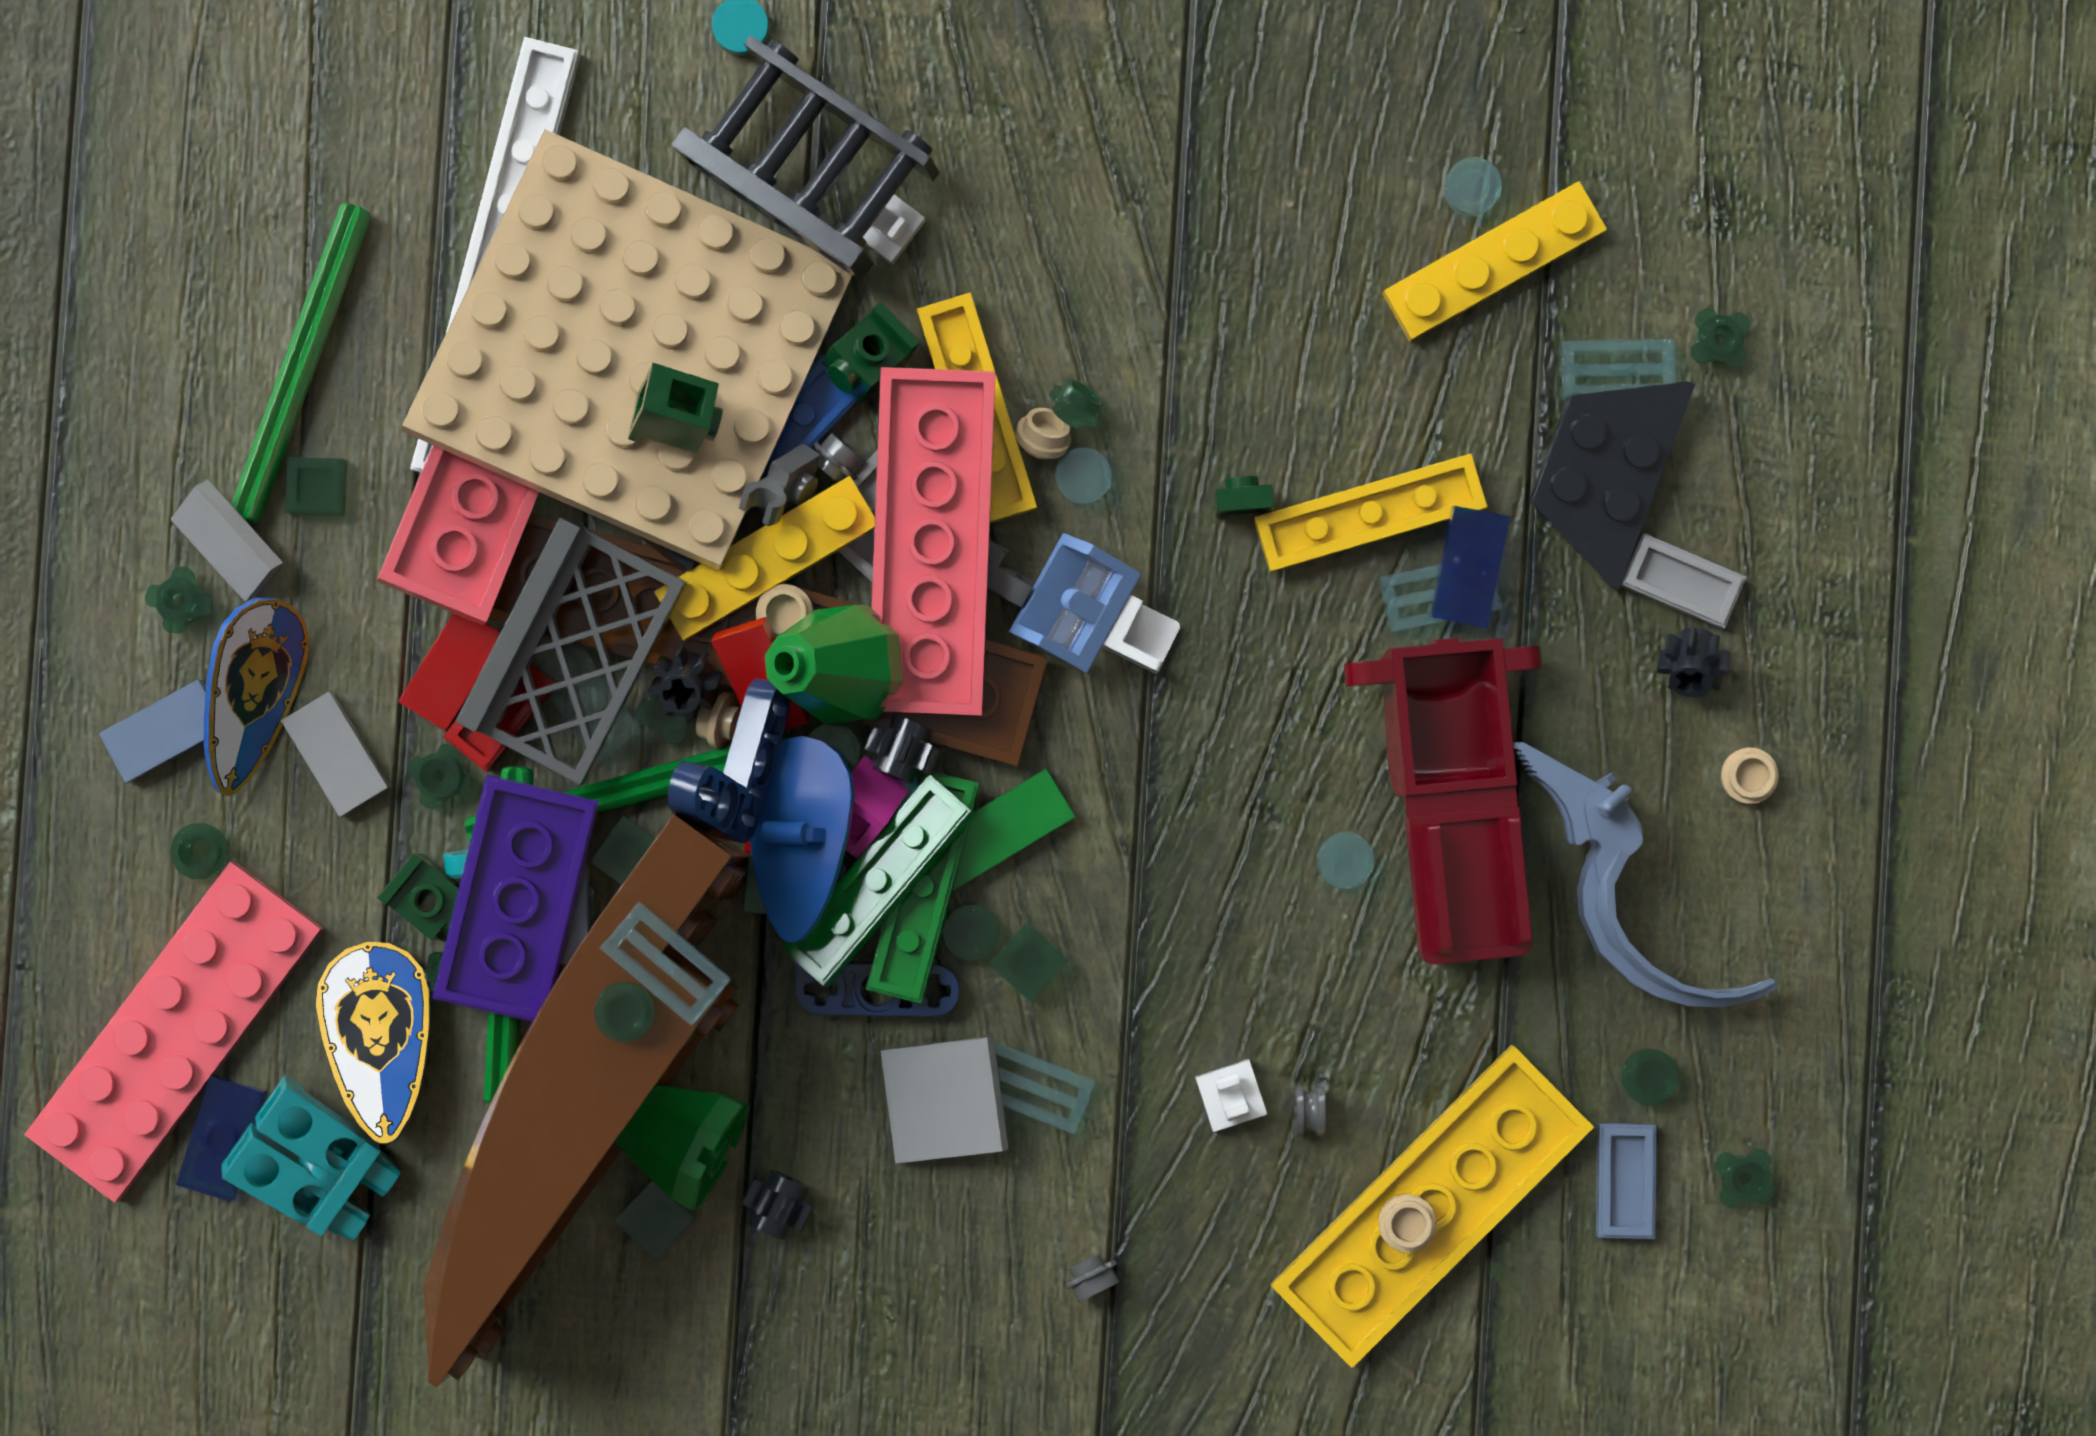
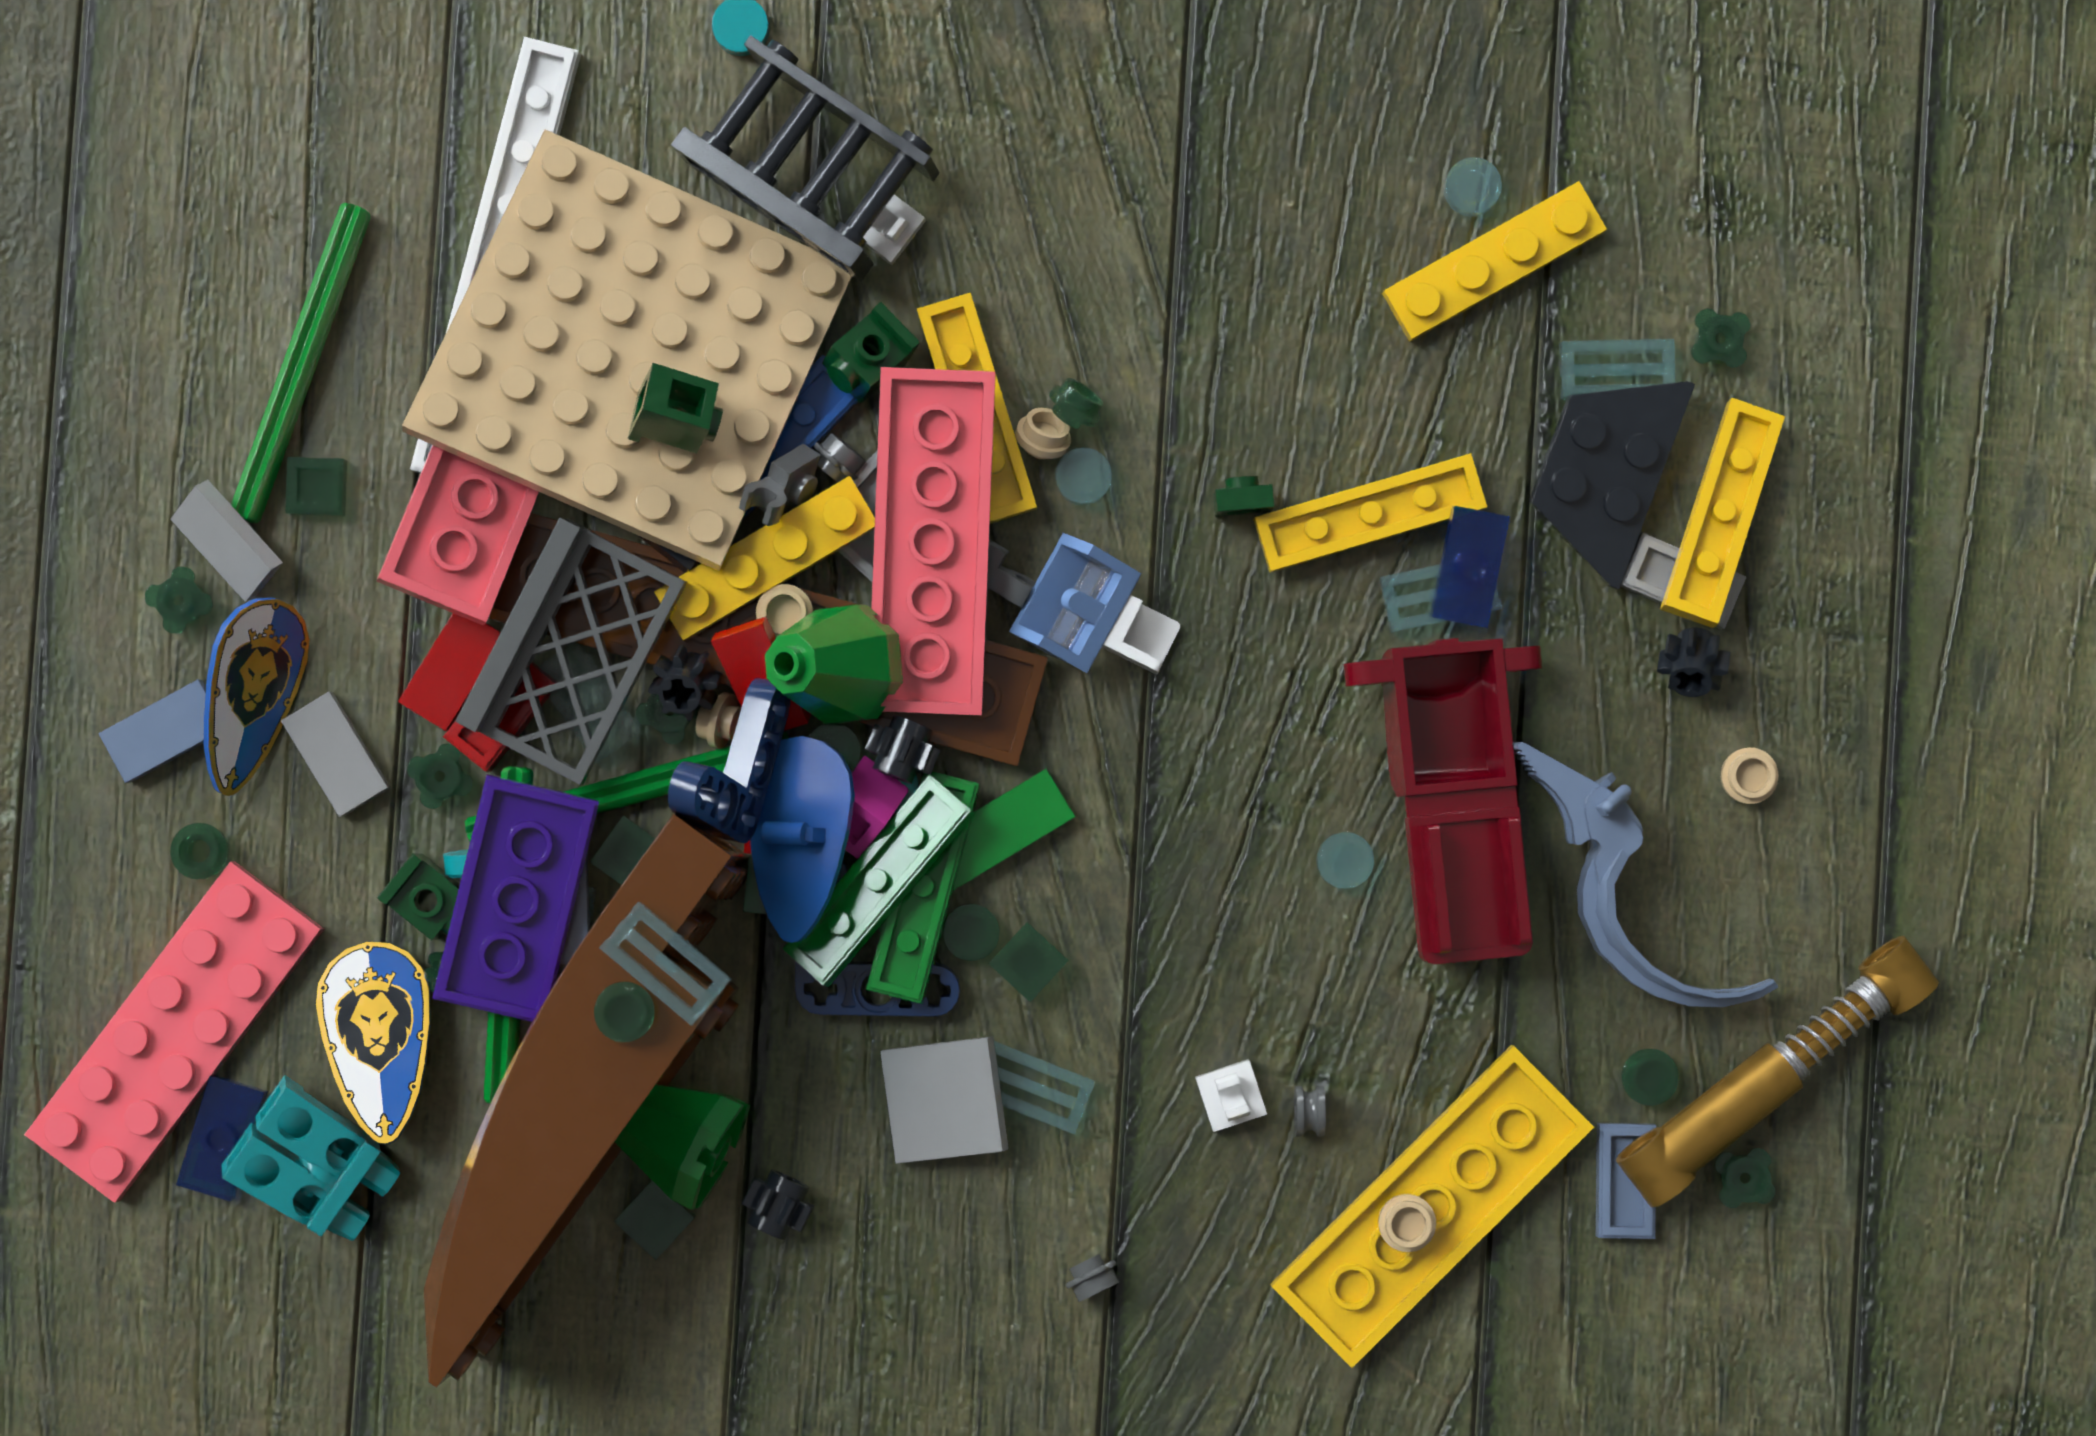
(1670, 1155): none -> pearl gold piece
(1722, 513): none -> yellow plate

